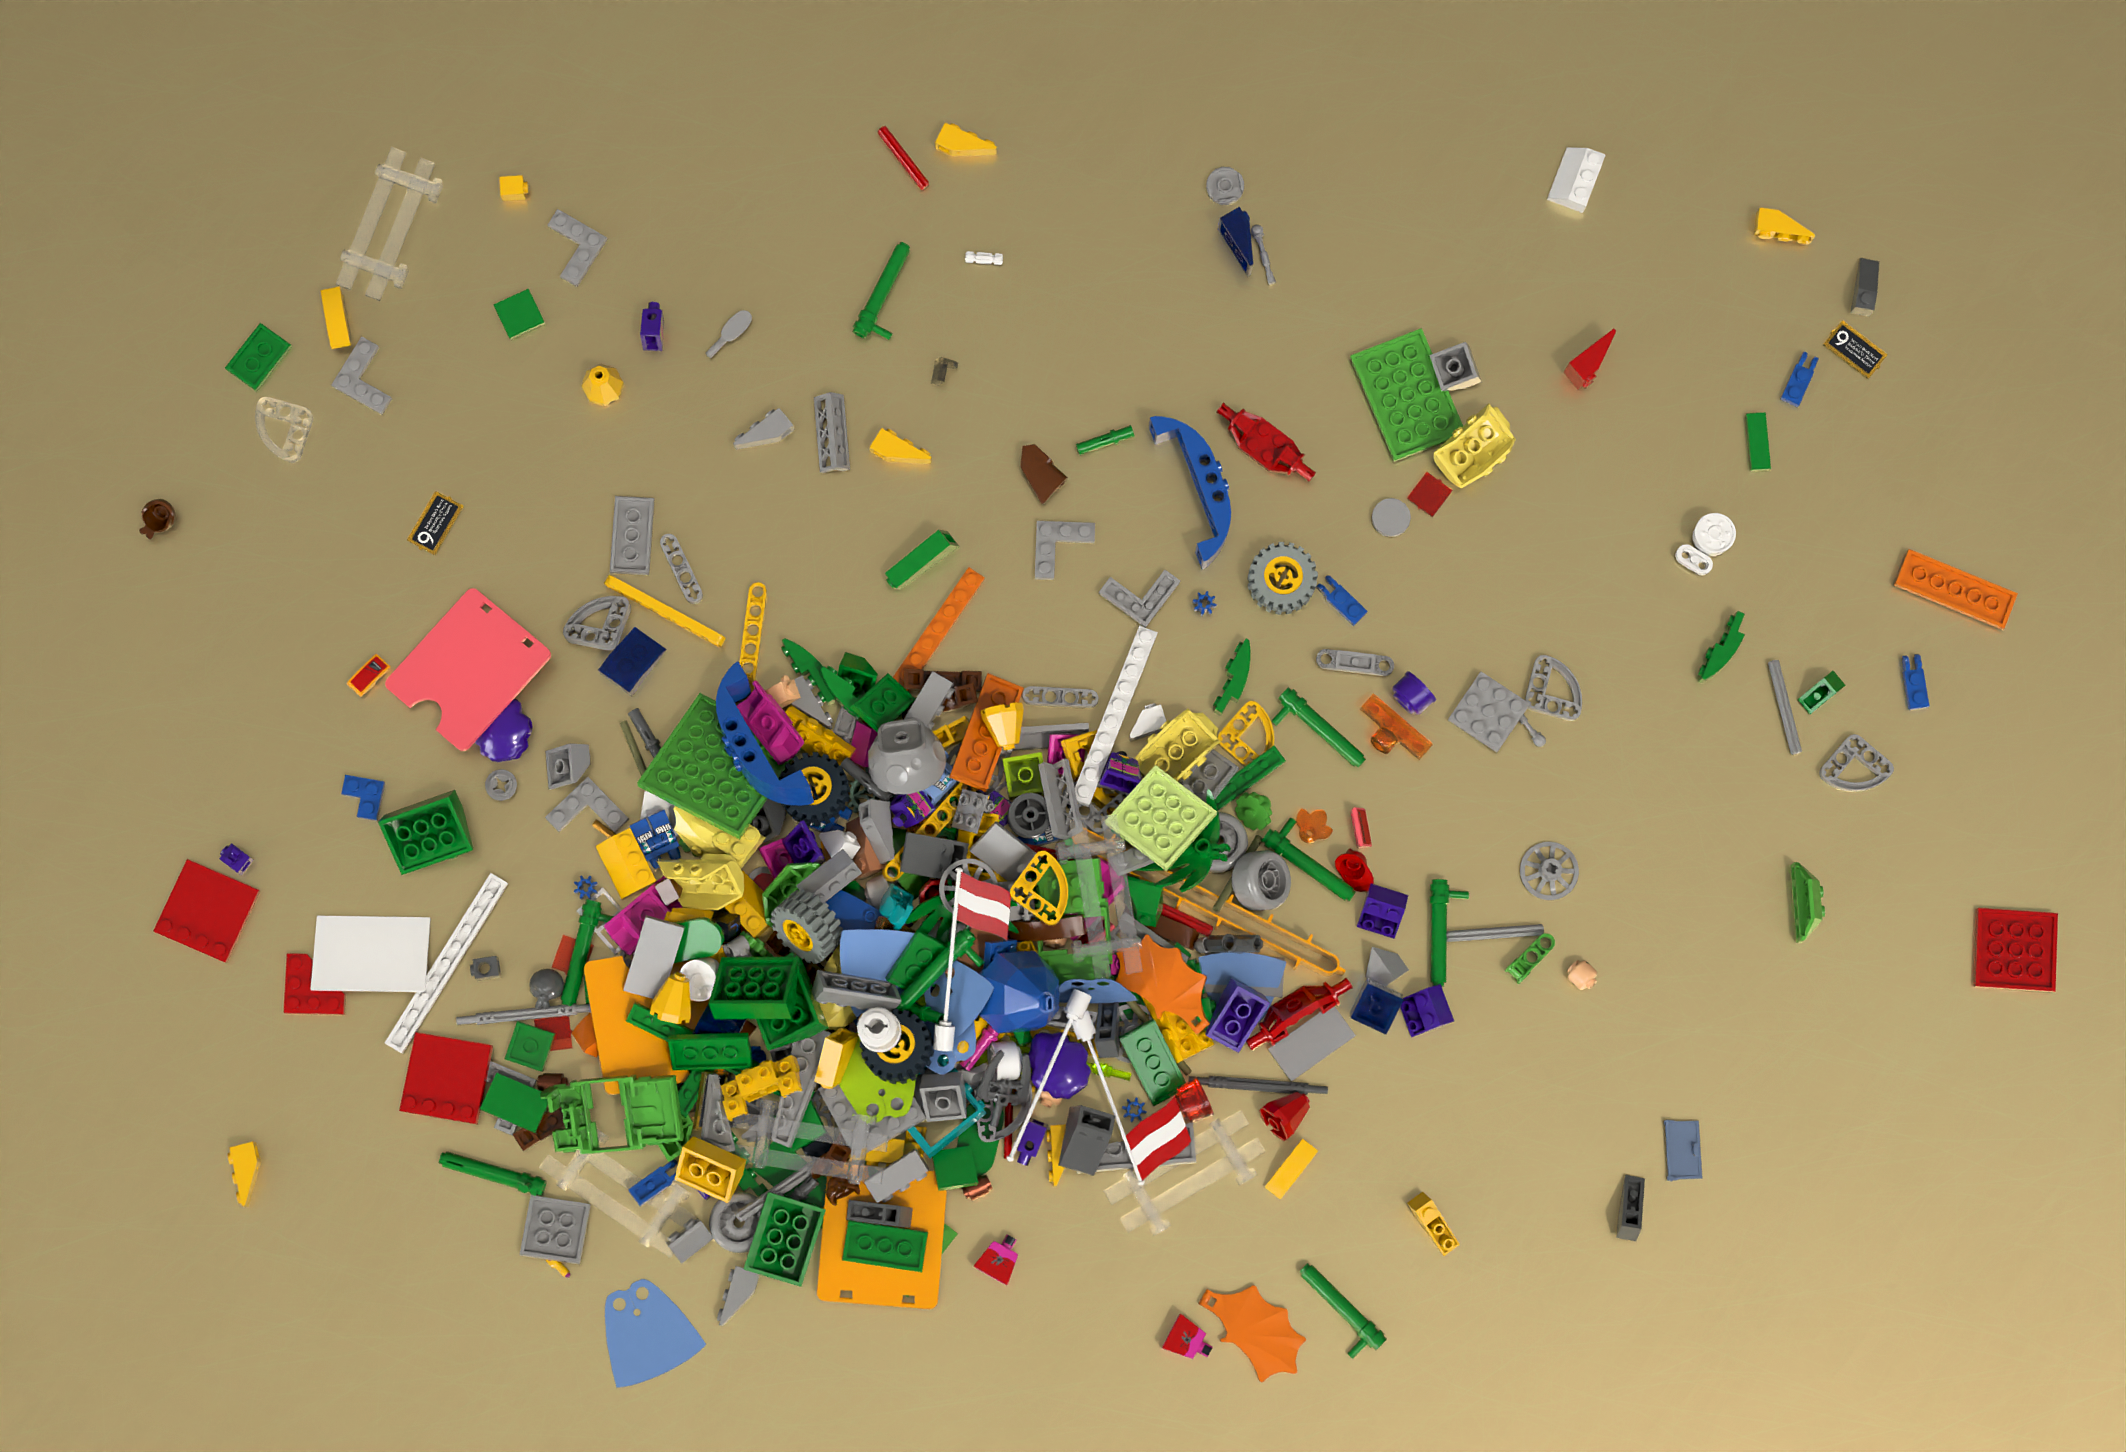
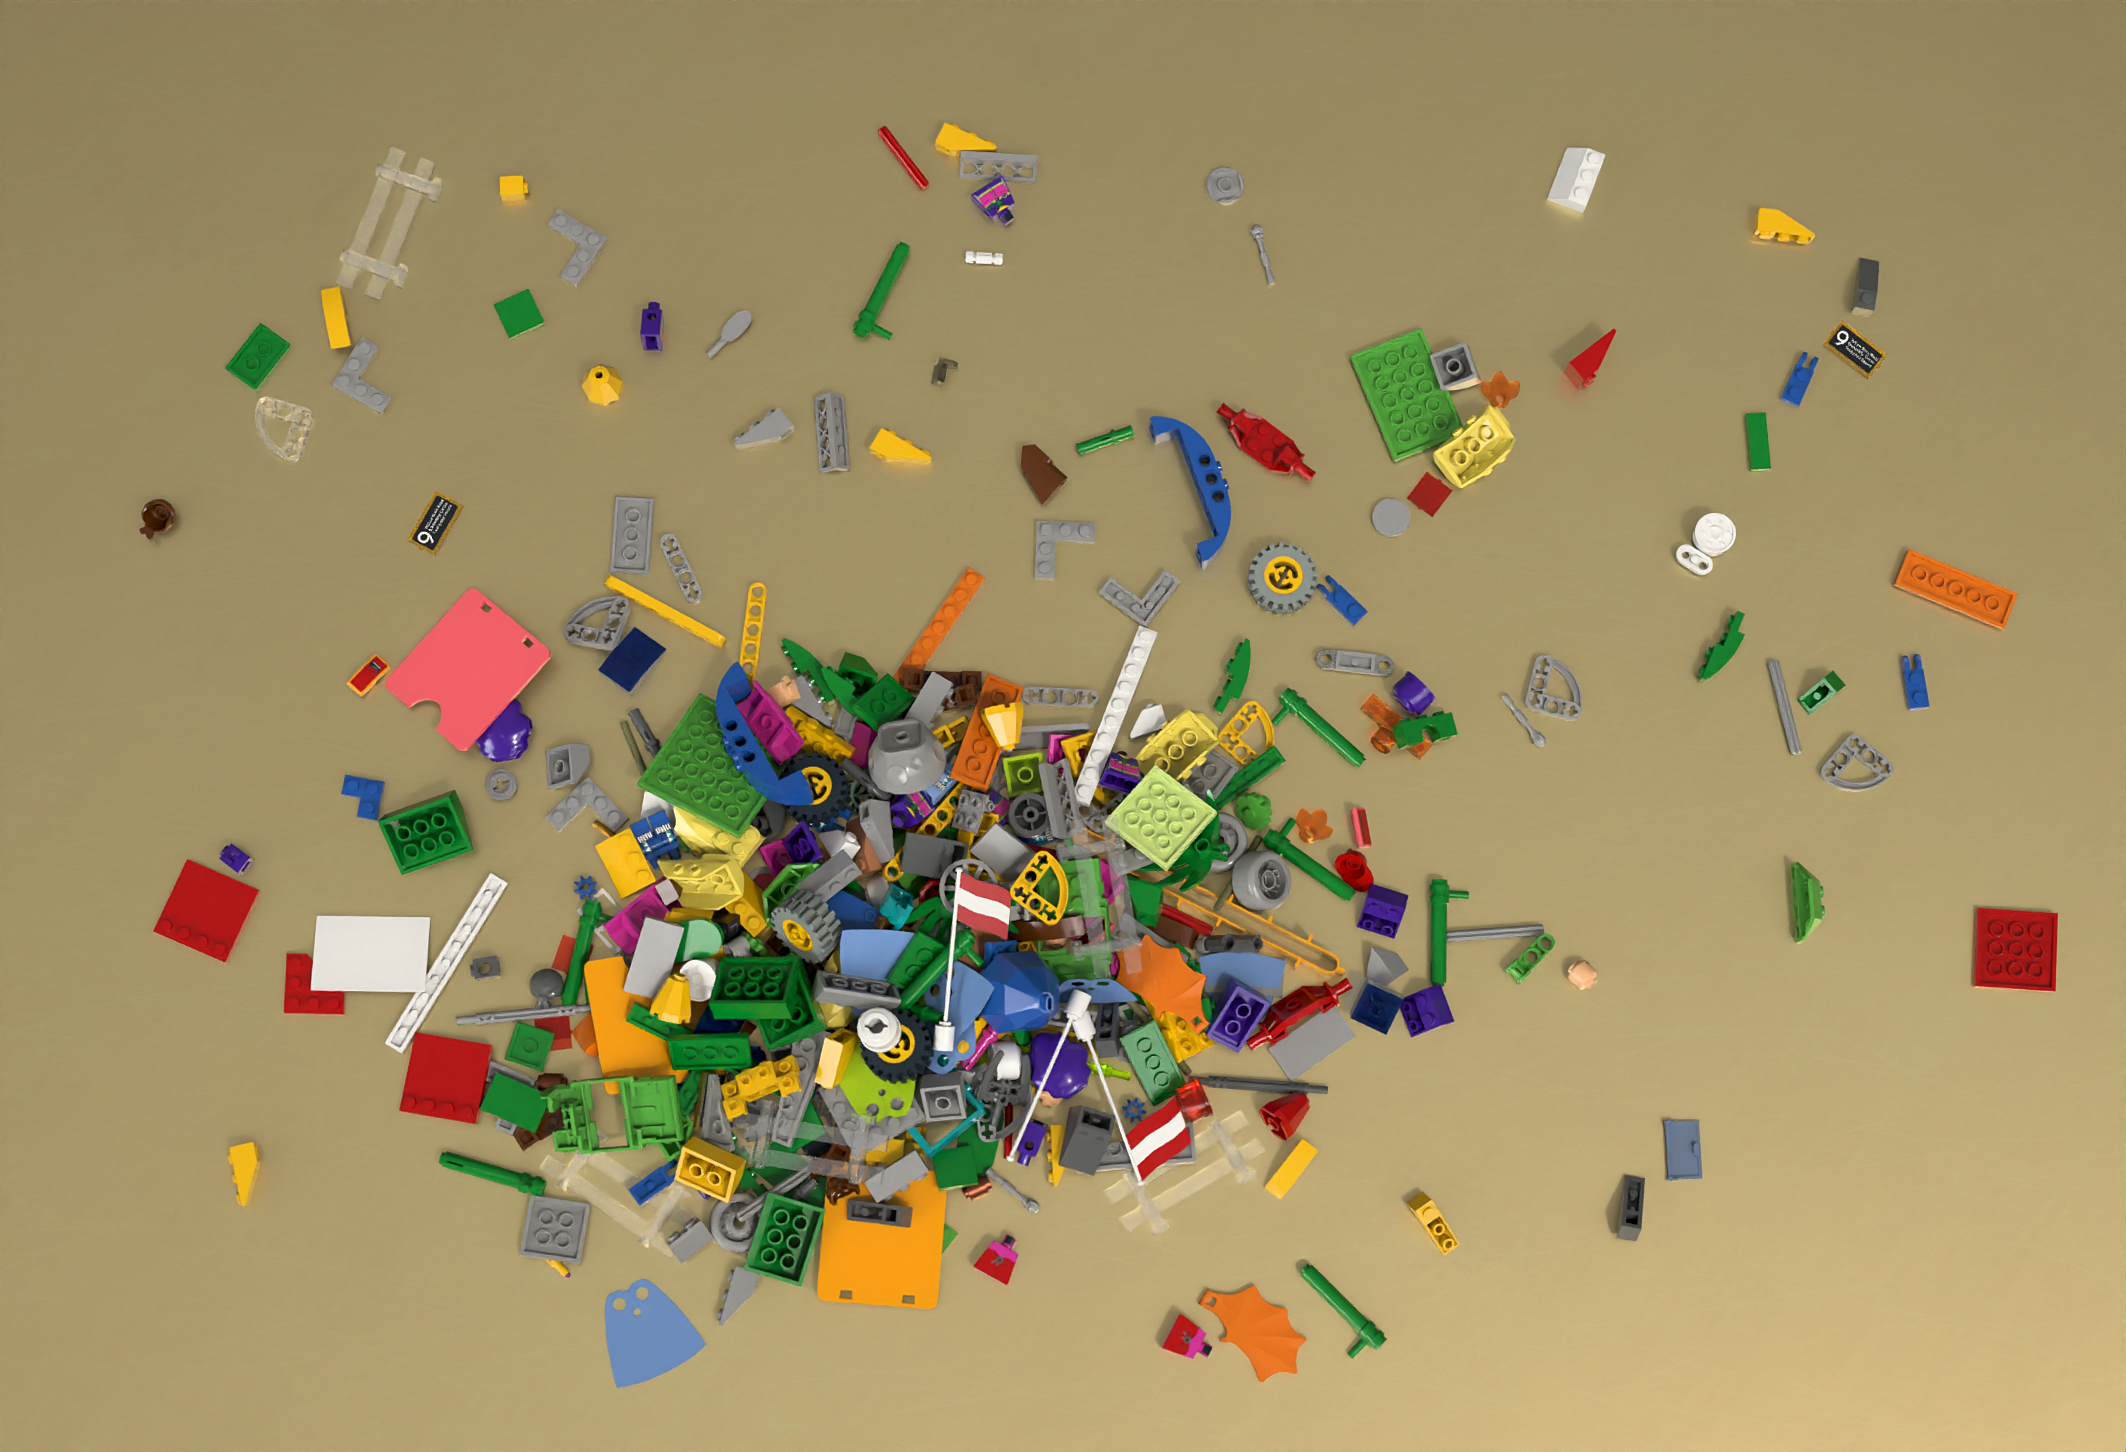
(885, 1246): green tile -> none
(921, 559): green slope -> none
(995, 201): none -> torso
(998, 159): none -> light grey fence
(1032, 1205): none -> light grey piece
(1199, 603): blue gear -> none
(1236, 233): clear blue slope -> none
(1439, 726): none -> green arch
(1489, 712): light grey plate -> none
(1500, 388): none -> clear orange plate
(1549, 870): light grey wheel -> none

